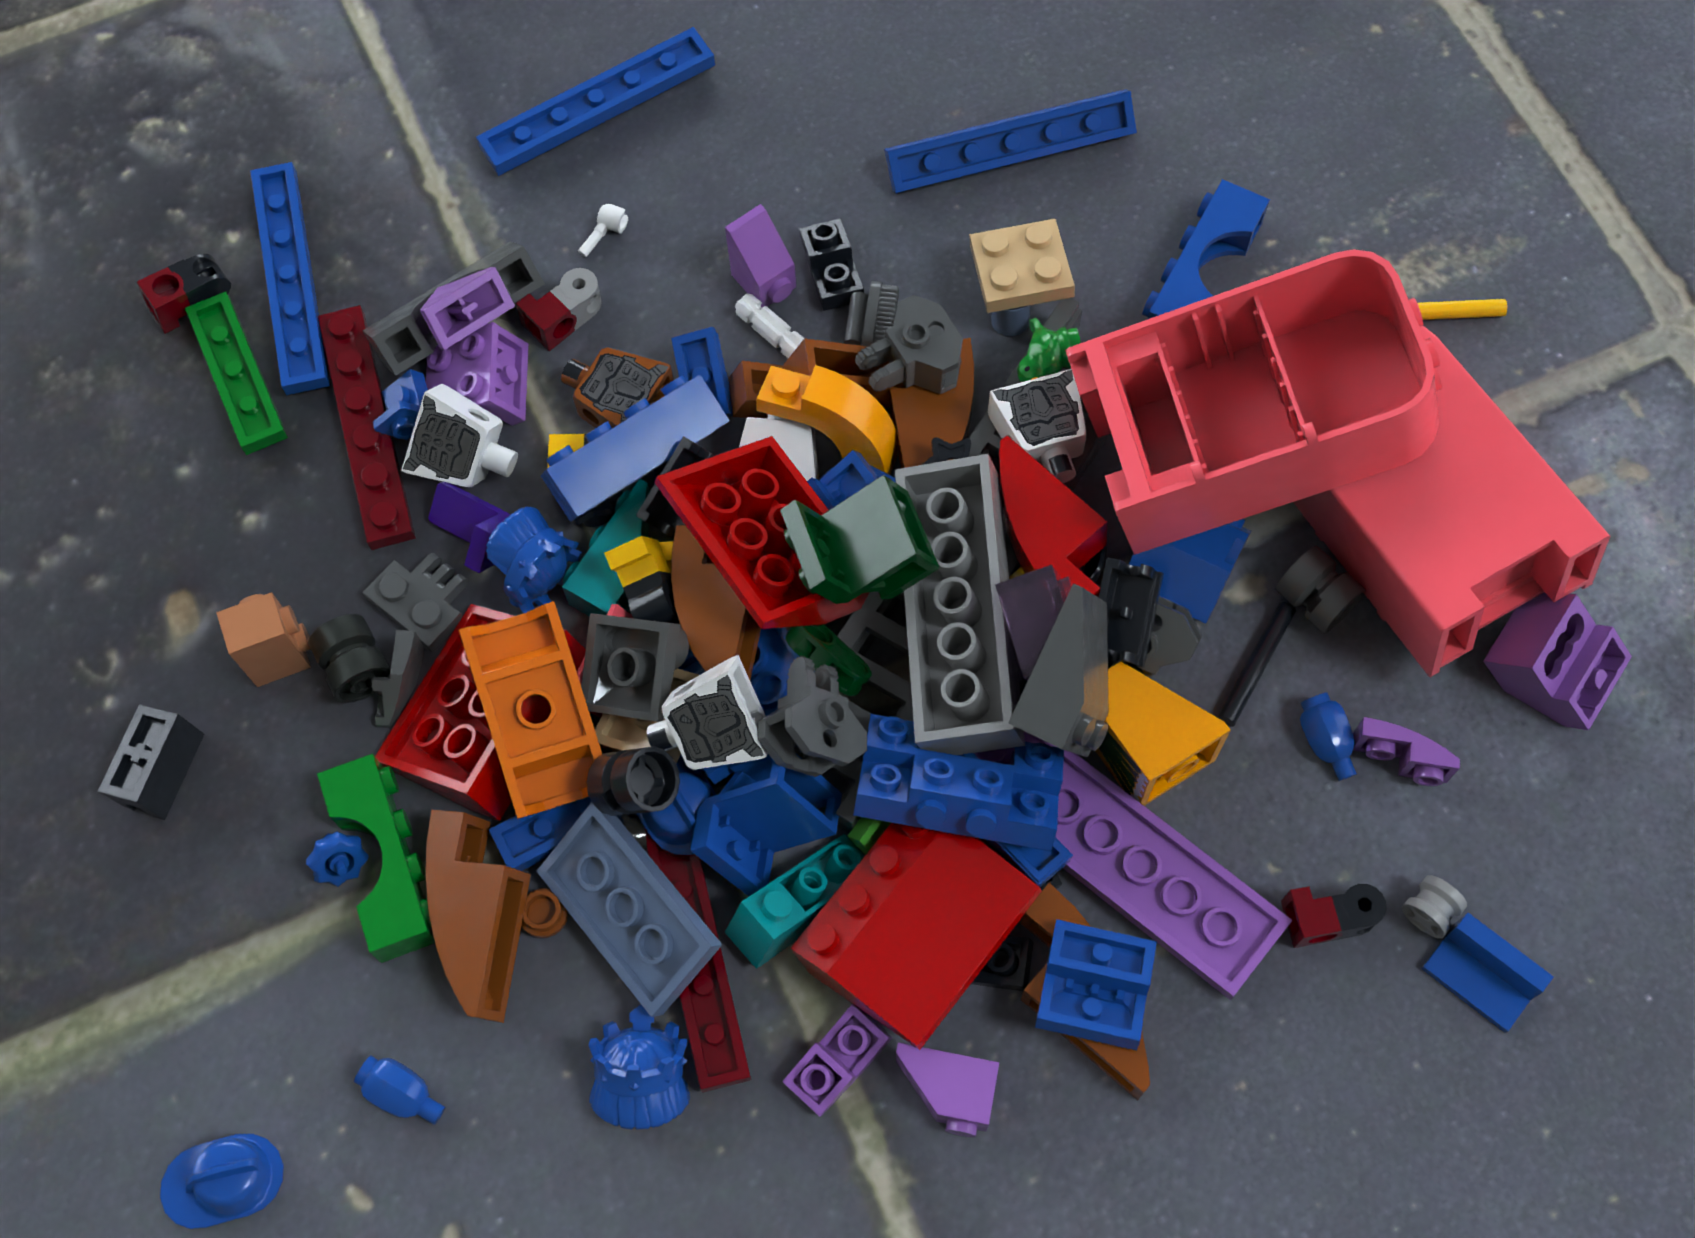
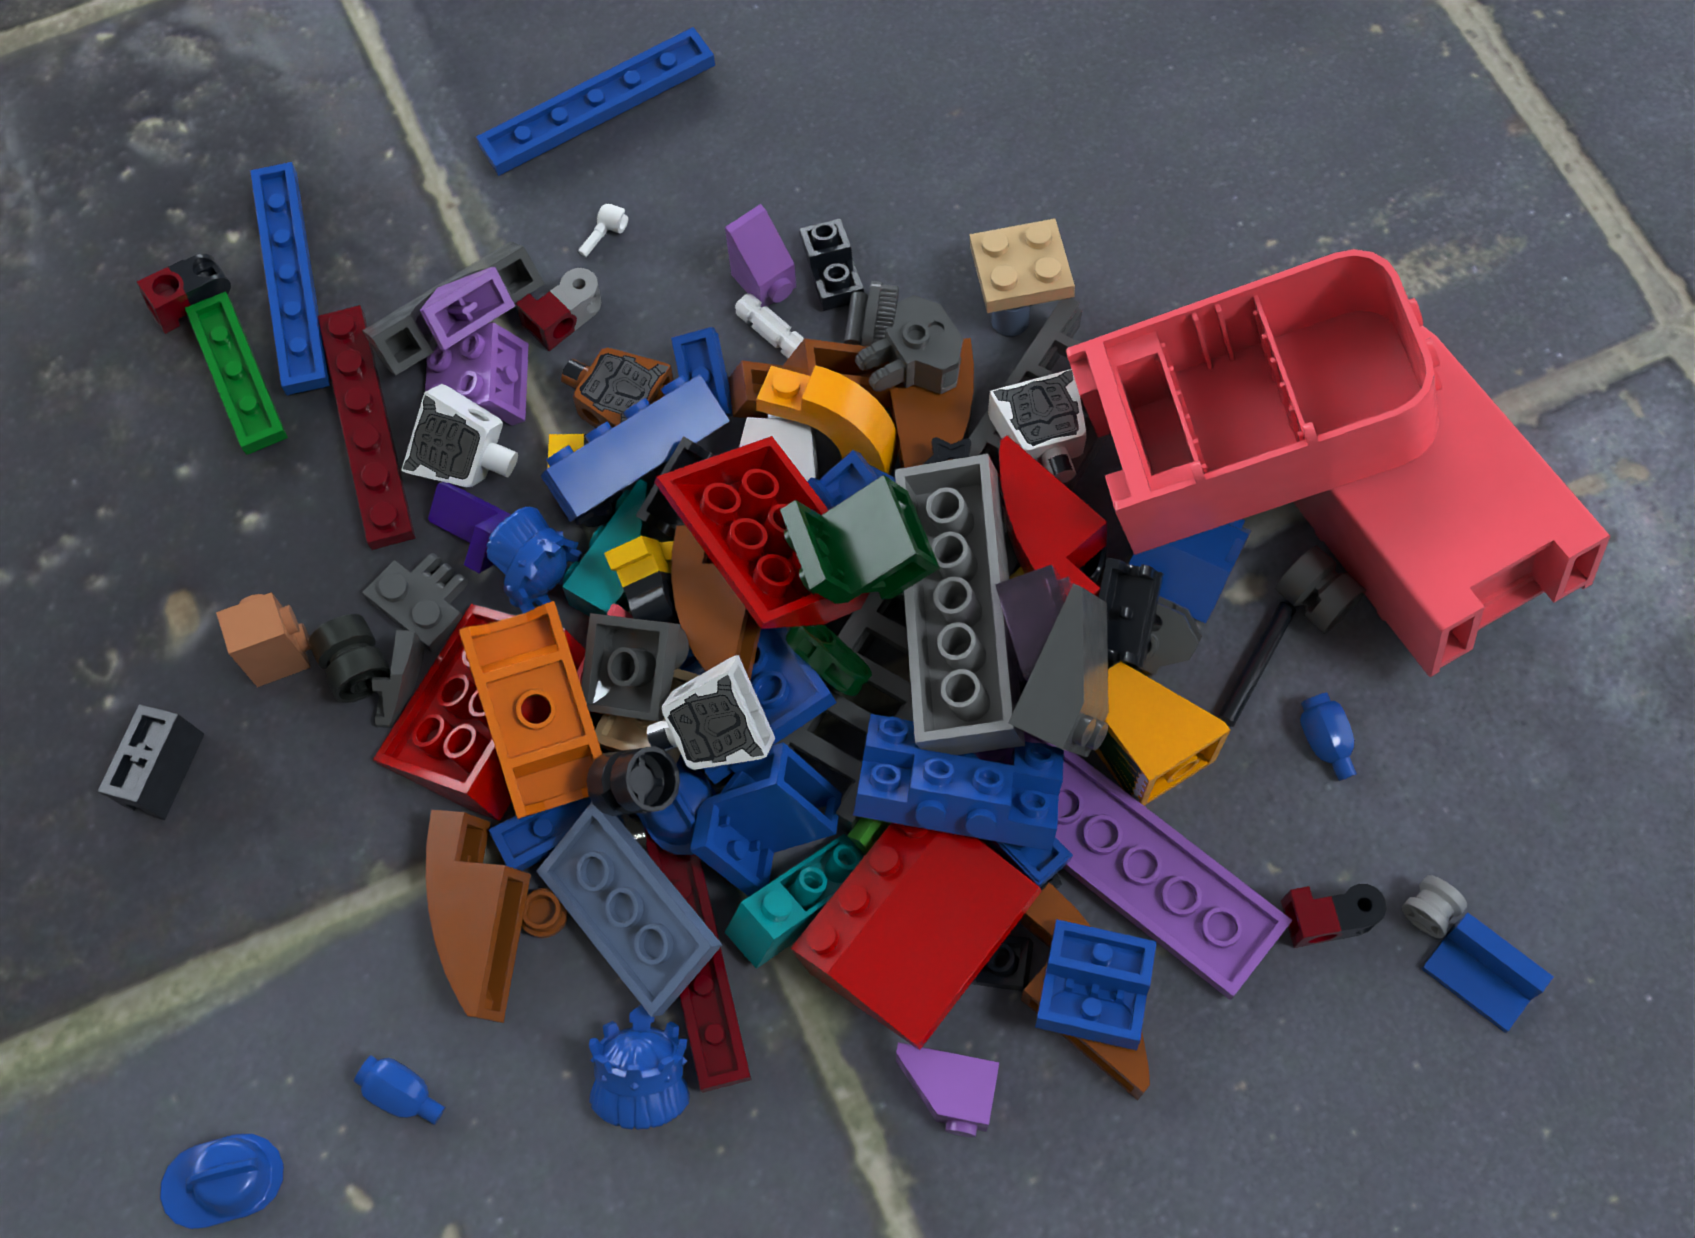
(337, 858): blue piece -> none
(395, 911): green arch -> none
(402, 405): blue bracket -> none
(814, 720): dark grey hinge -> none
(837, 1060): medium lavender slope -> none
(1010, 140): blue plate -> none
(1046, 351): green animal -> none
(1225, 228): blue arch -> none
(1419, 756): medium lavender slope -> none
(1463, 309): yellow piece -> none
(1558, 660): medium lavender piece -> none

